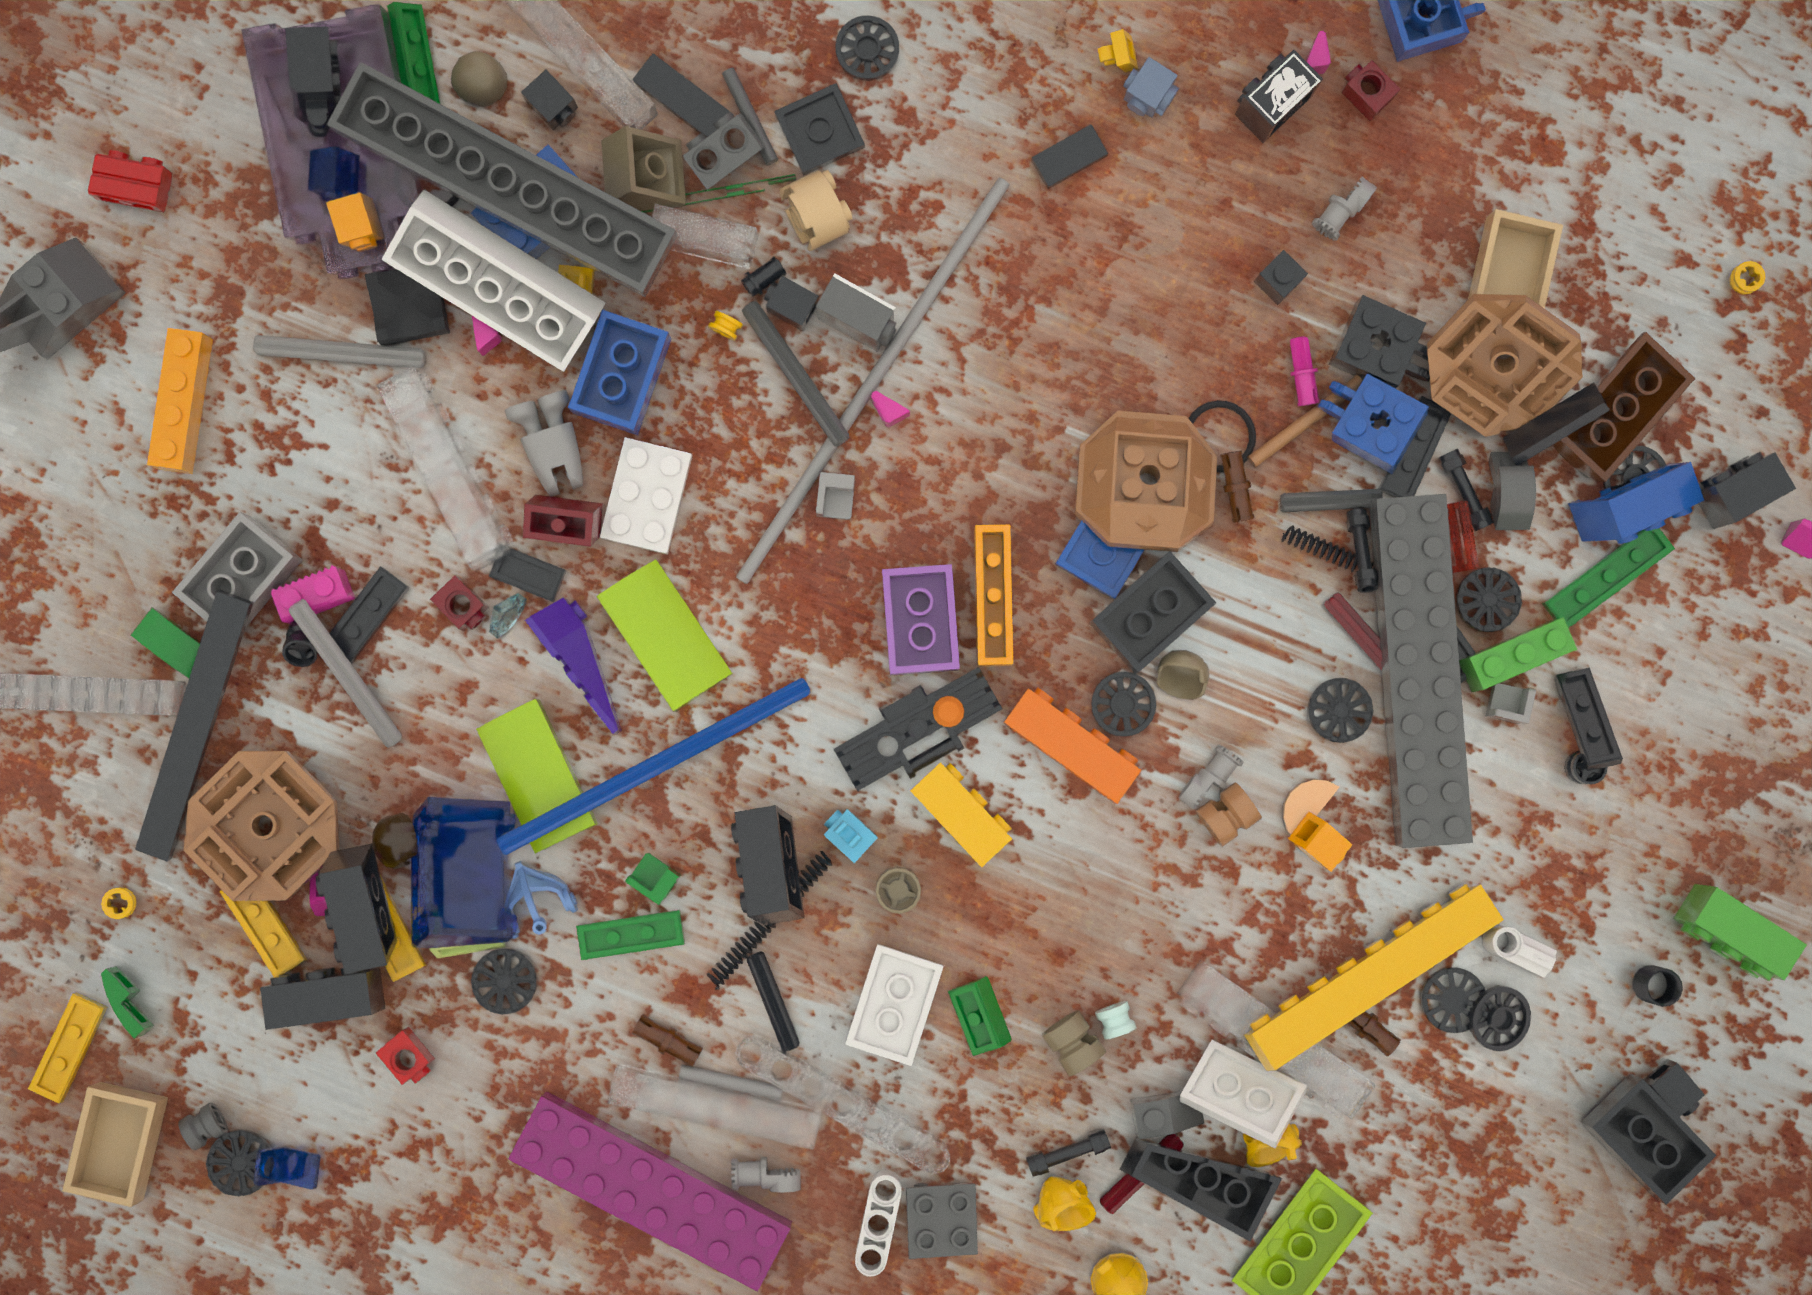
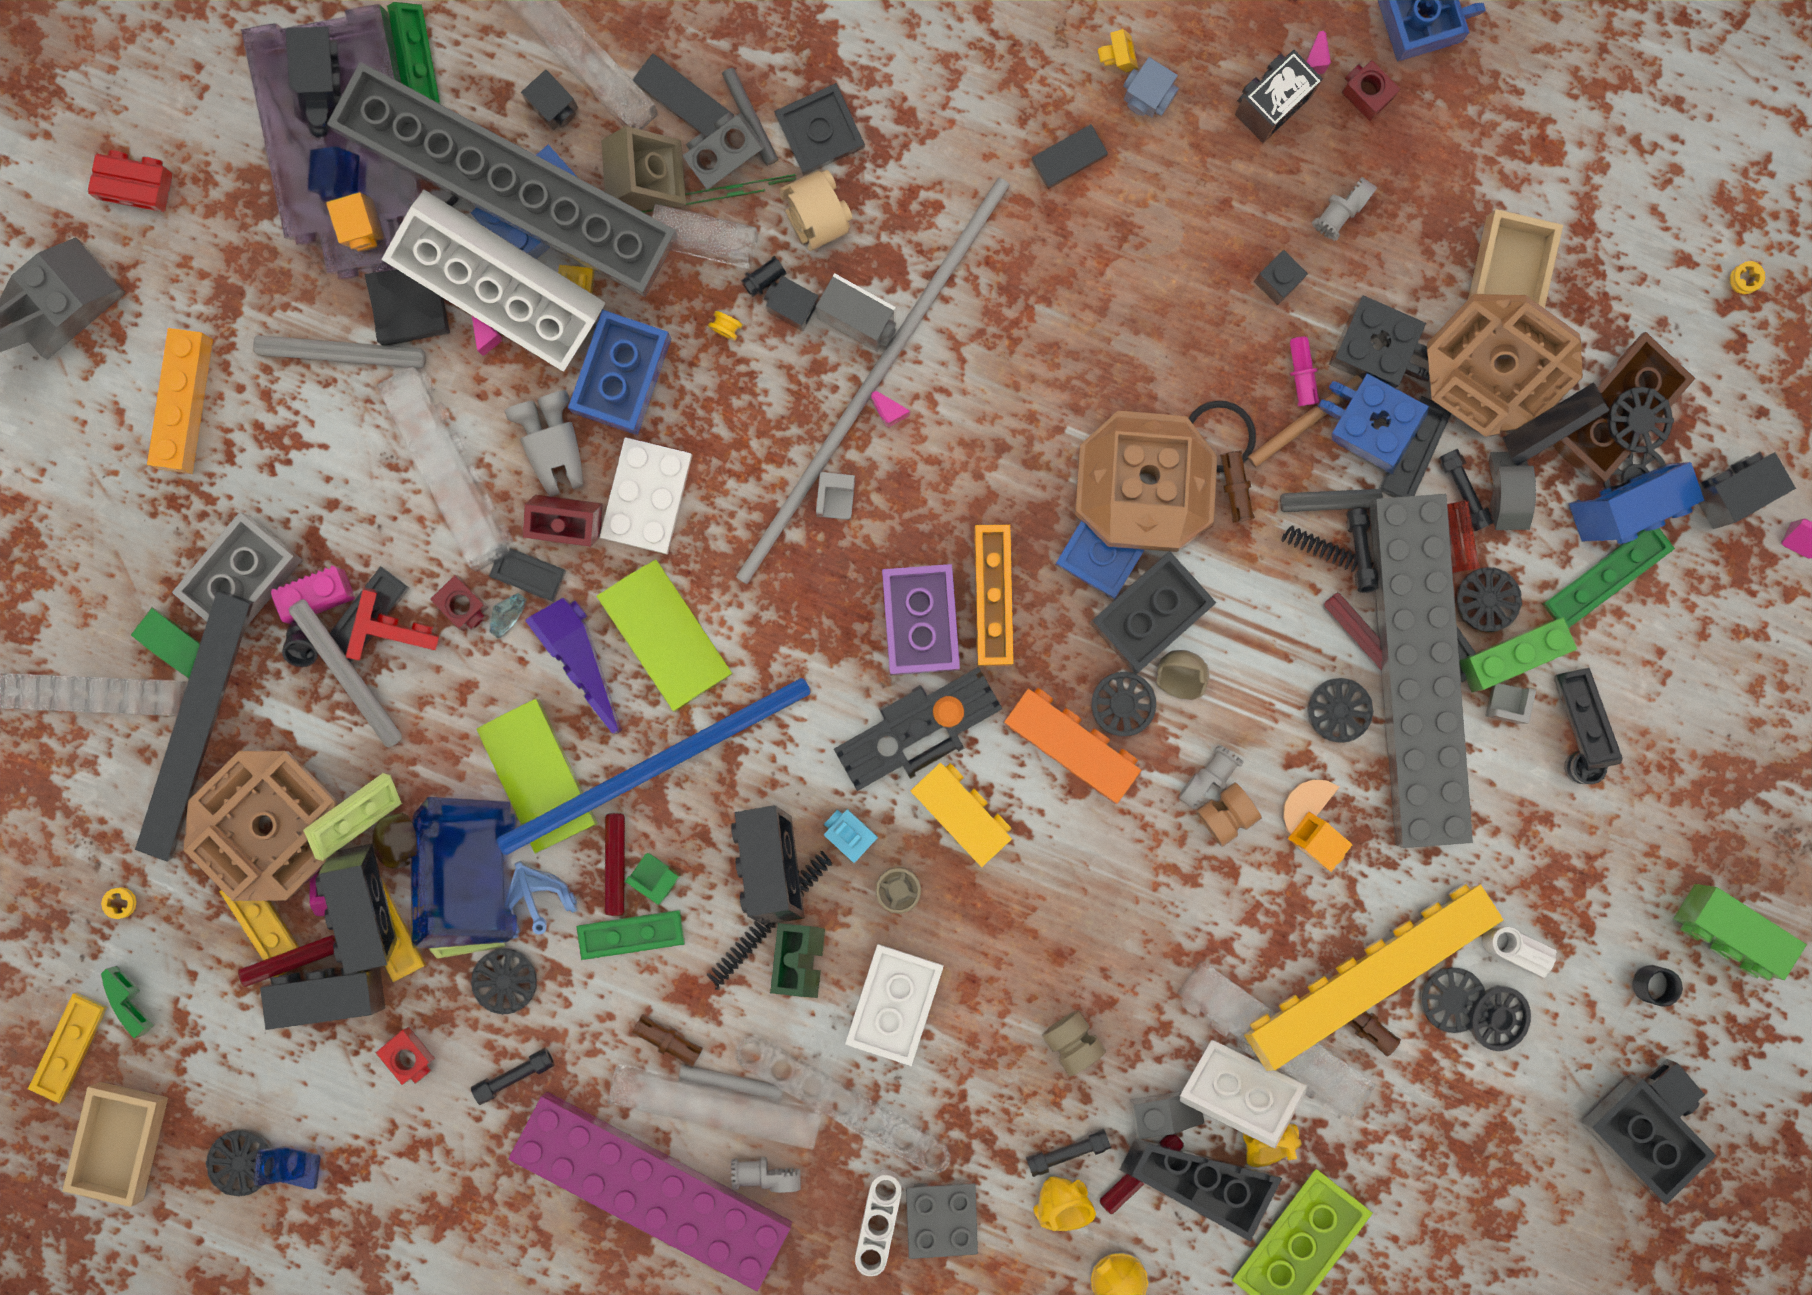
(203, 1126): dark grey wheel -> none
(287, 961): none -> dark red axle
(352, 817): none -> yellowish green tile
(385, 627): none -> bracket
(479, 78): dark tan hair -> none
(486, 1090): none -> black bar
(614, 864): none -> dark red axle
(773, 1001): black axle -> none
(794, 960): none -> dark green brick
(795, 373): dark grey axle -> none
(867, 47): black wheel -> none
(980, 1016): green slope -> none
(1115, 1020): light aqua wheel -> none
(1640, 419): none -> black wheel

